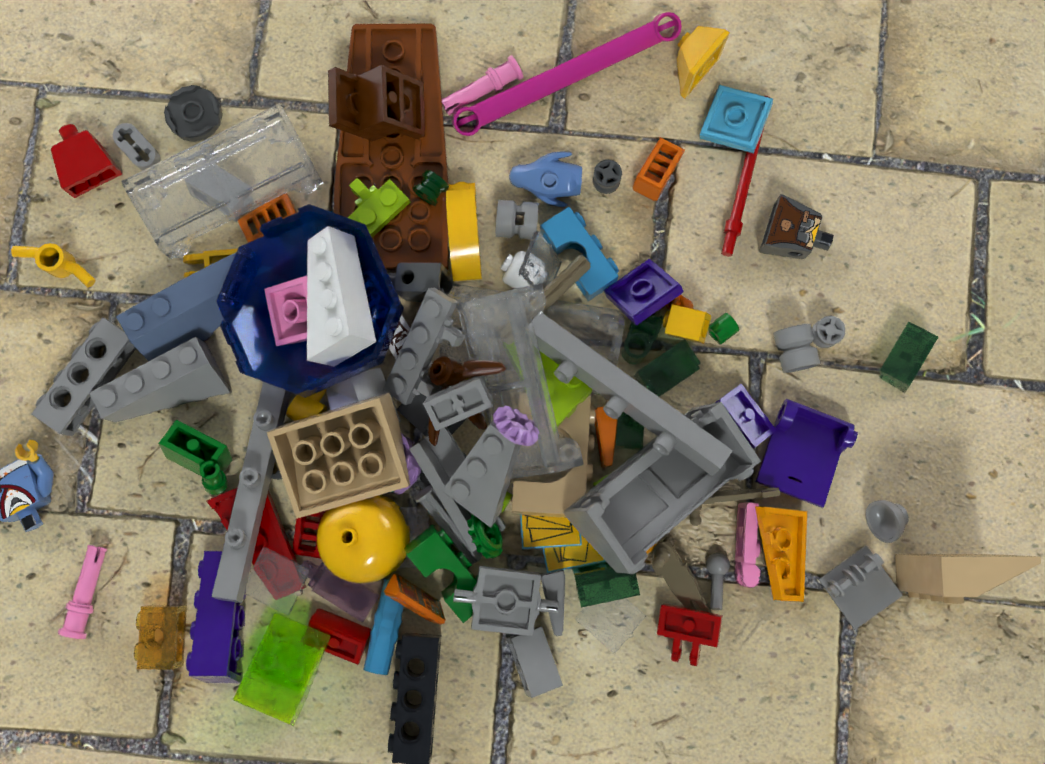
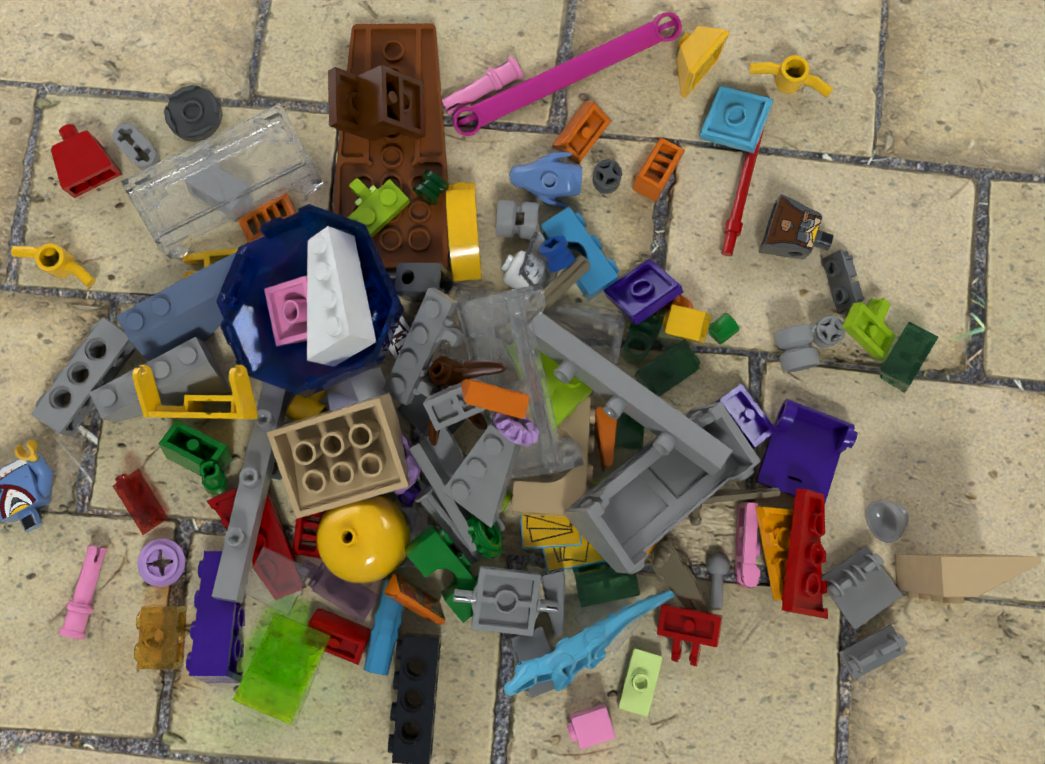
(140, 501): none -> clear red hinge
(154, 574): none -> lavender gear
(242, 400): none -> yellow piece
(408, 496): none -> dark purple rock
(495, 398): none -> orange slope
(556, 253): none -> blue wheel
(581, 650): none -> medium azure animal
(582, 131): none -> orange slope
(590, 726): none -> bright pink brick
(640, 682): none -> yellowish green plate
(786, 83): none -> yellow piece
(803, 567): none -> red wing
(839, 271): none -> dark grey hinge
(867, 327): none -> lime hinge
(873, 651): none -> light grey hinge

